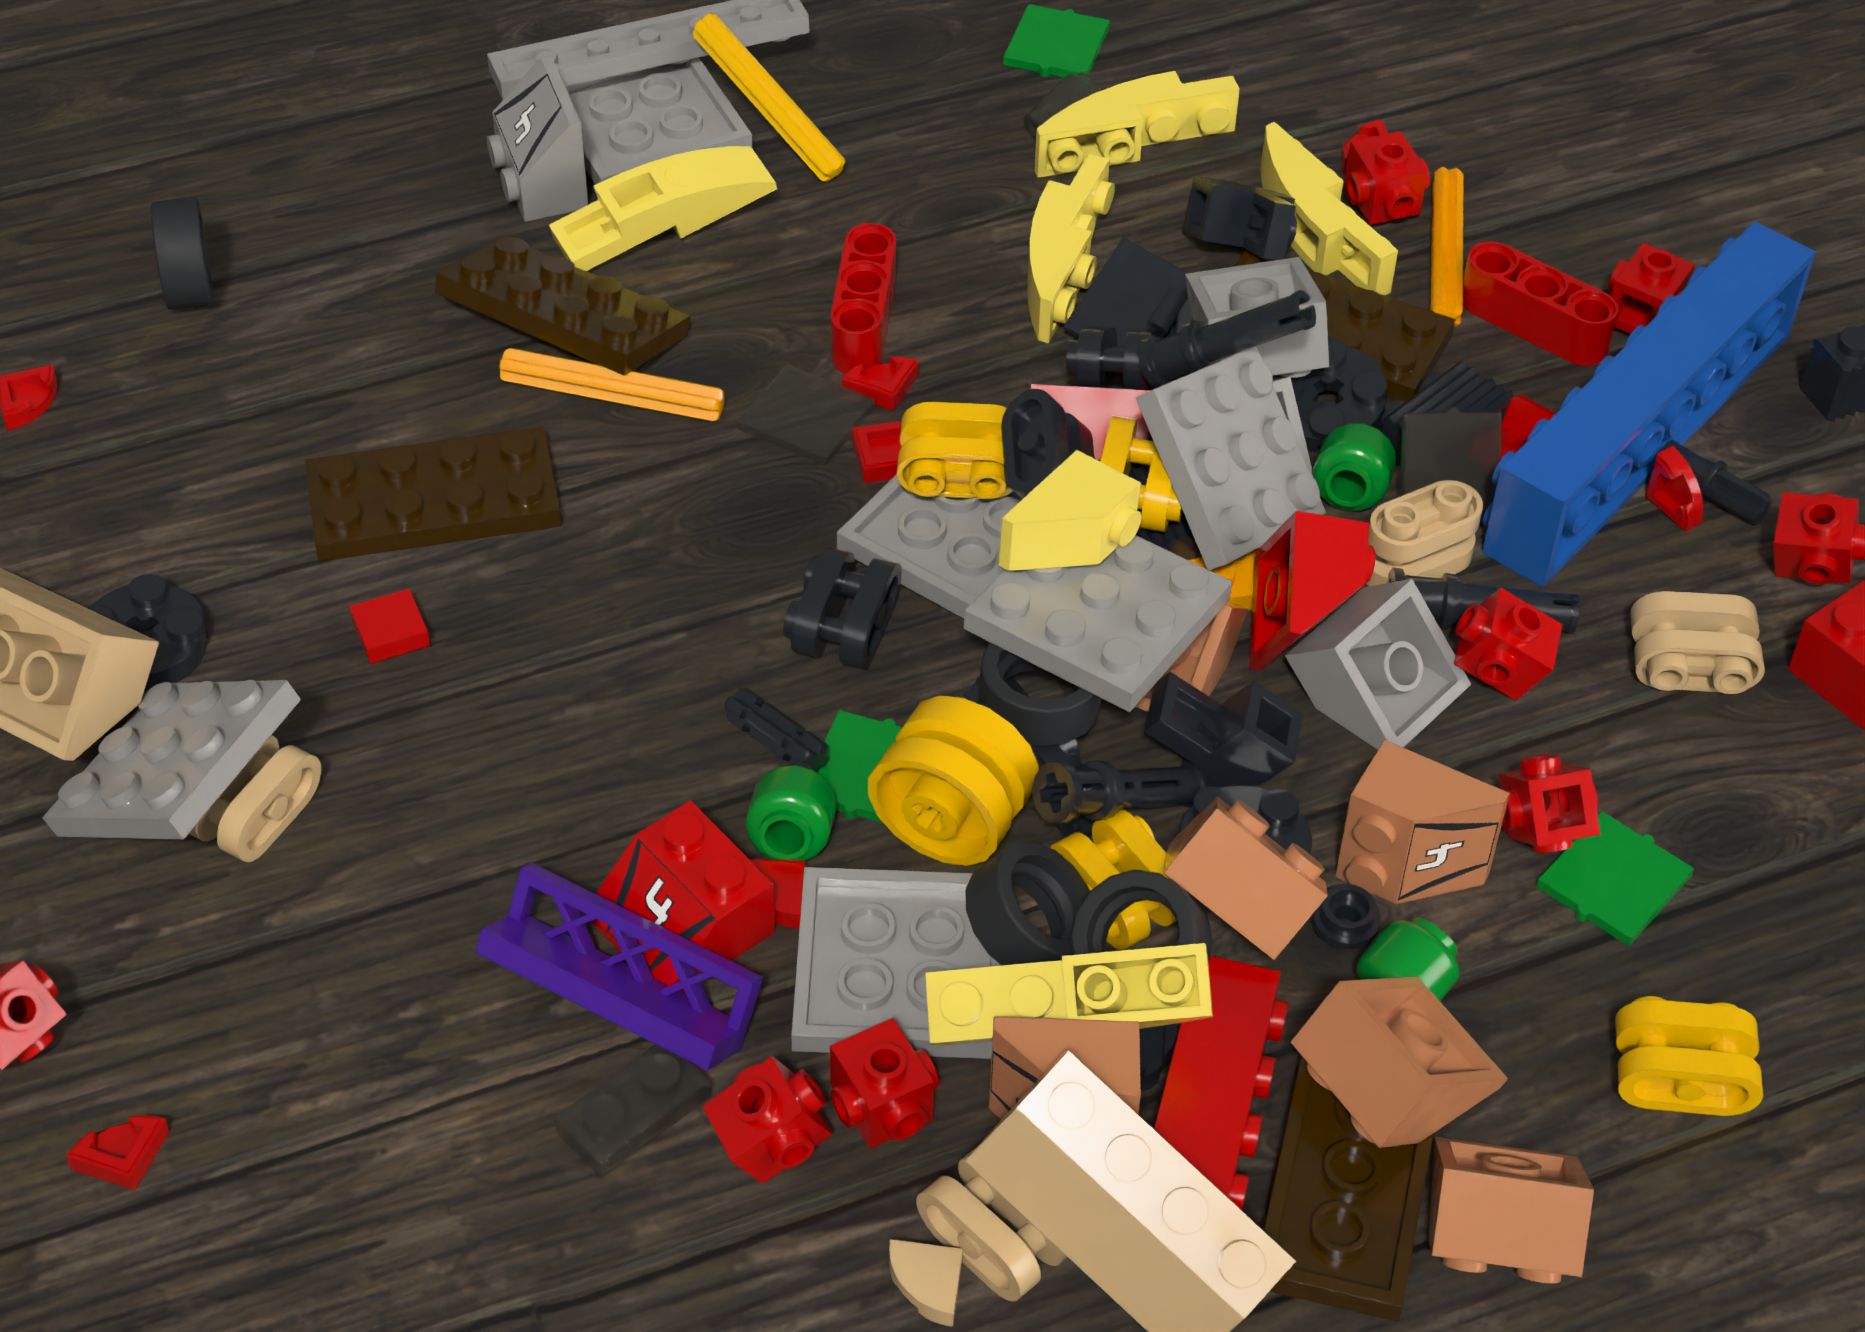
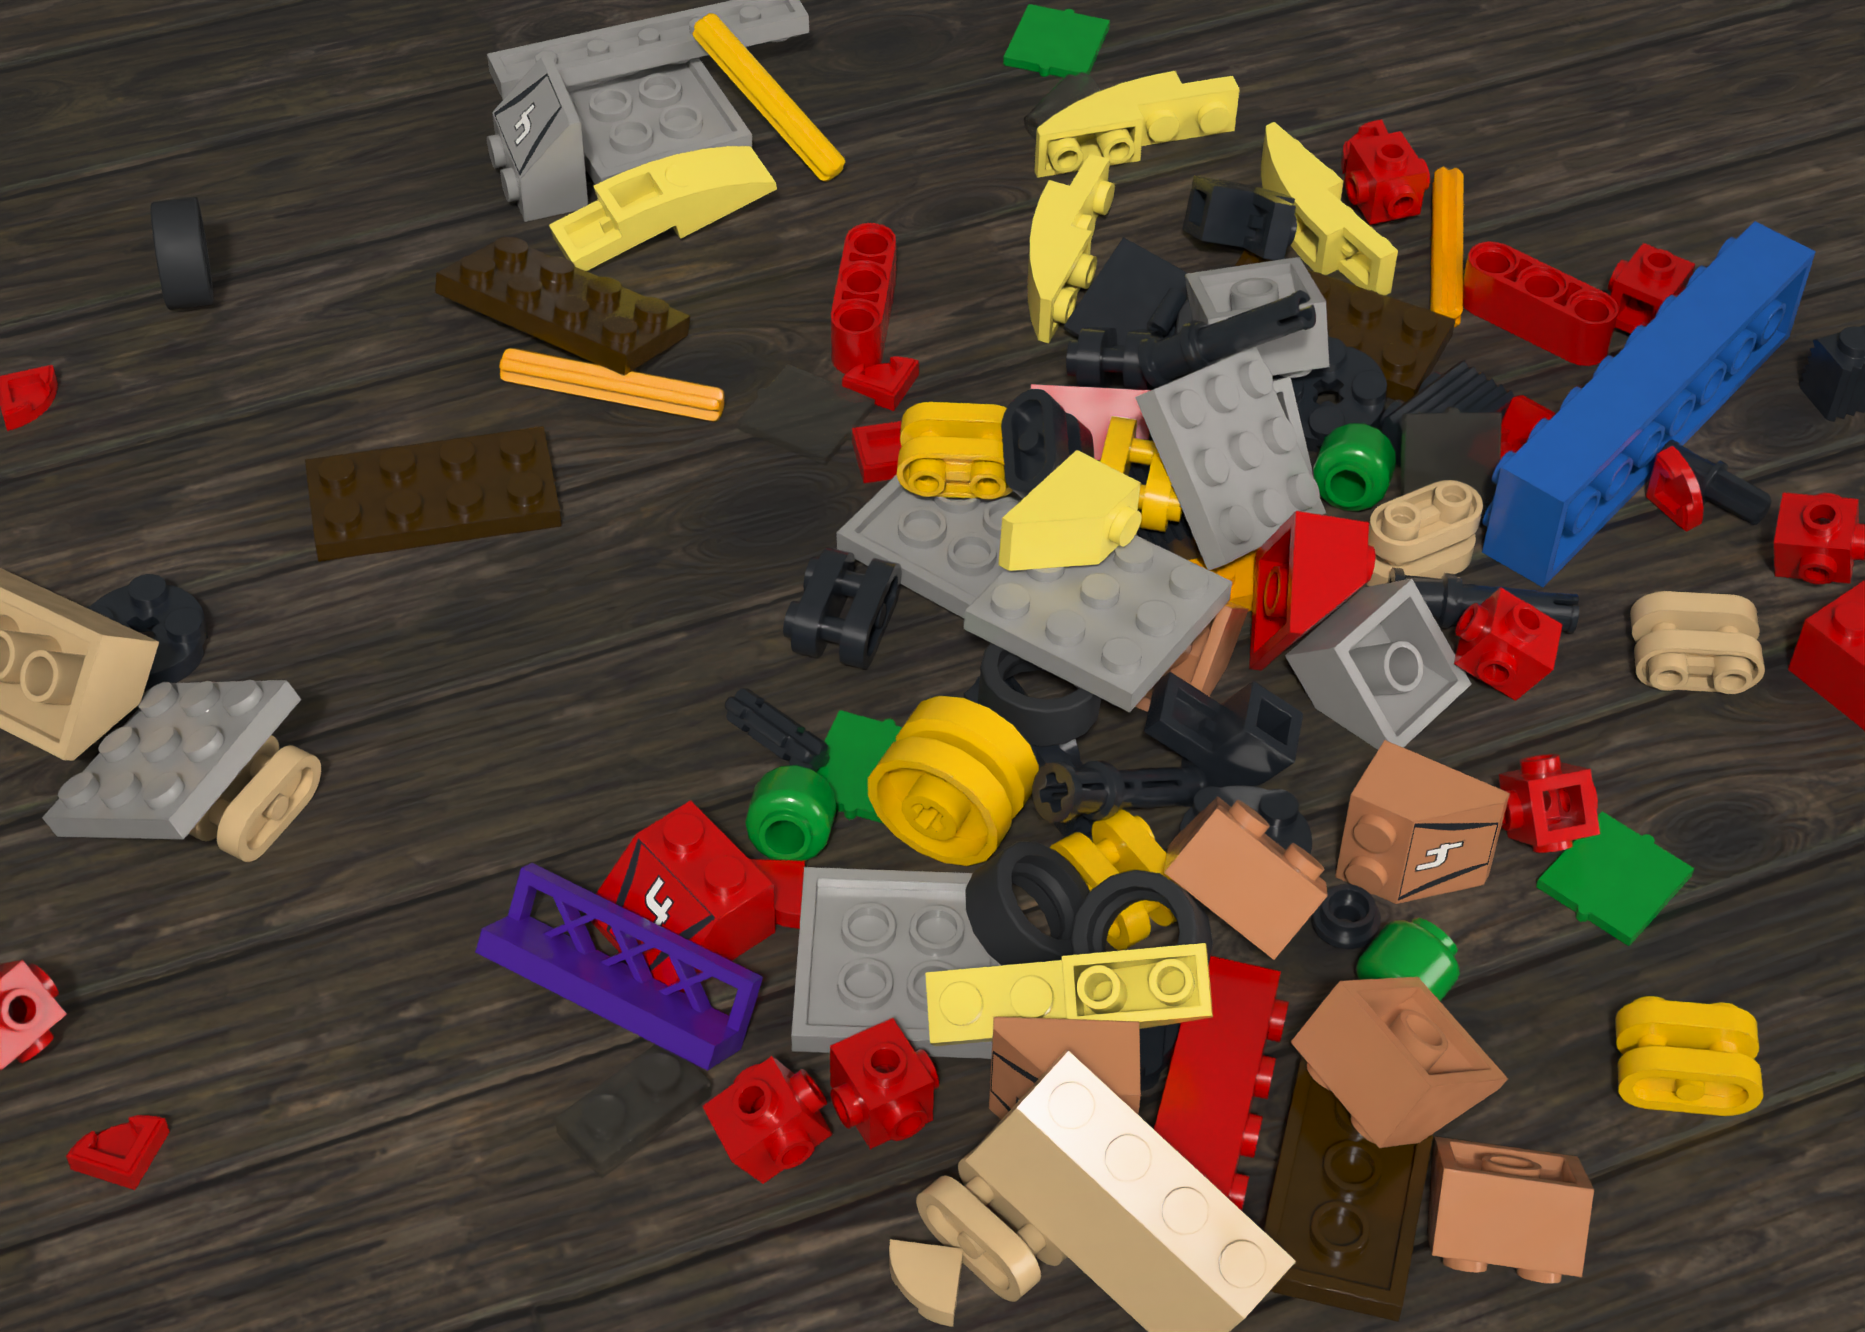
(389, 626): red tile -> none

